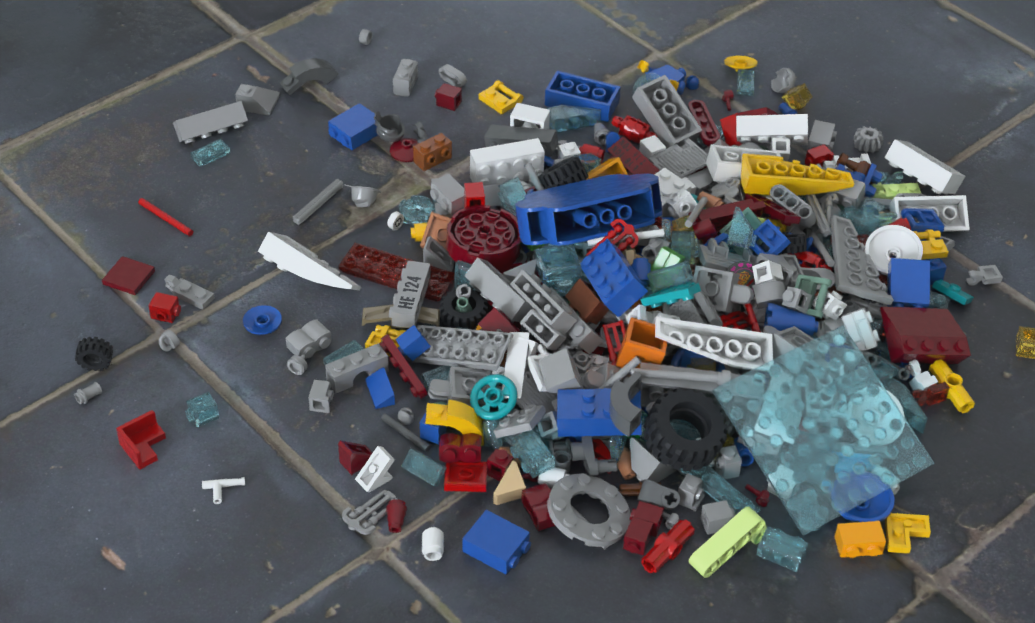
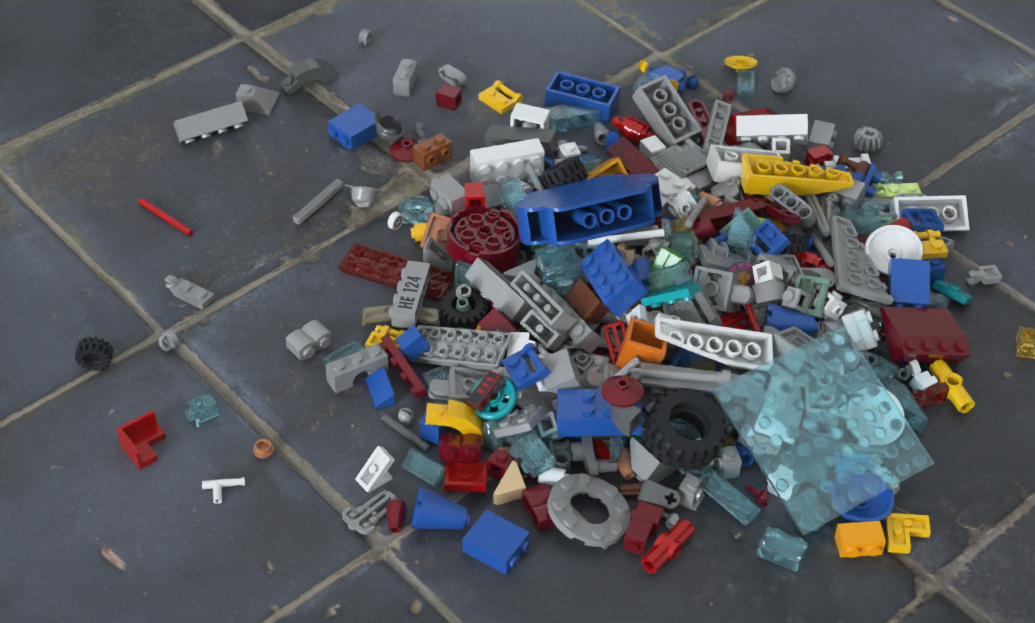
(87, 393): light grey pin -> none
(128, 275): dark red tile -> none
(164, 307): red brick -> none
(210, 152): clear light blue plate -> none
(262, 320): blue dish -> none
(263, 448): none -> nougat plate
(297, 364): light grey tile -> none
(302, 261): white wedge -> none
(320, 396): light grey brick -> none
(353, 456): dark red slope -> none
(432, 543): white brick -> none
(437, 512): none -> blue cone
(485, 391): none -> slope
(519, 370): none -> blue plate
(597, 151): red brick -> none
(622, 391): none -> dark red dish
(628, 230): red piece -> none
(716, 515): light grey brick -> none
(717, 125): none -> light grey hinge
(727, 541): yellowish green beam -> none
(785, 109): blue pin -> none
(797, 96): clear yellow brick -> none
(924, 167): white brick -> none

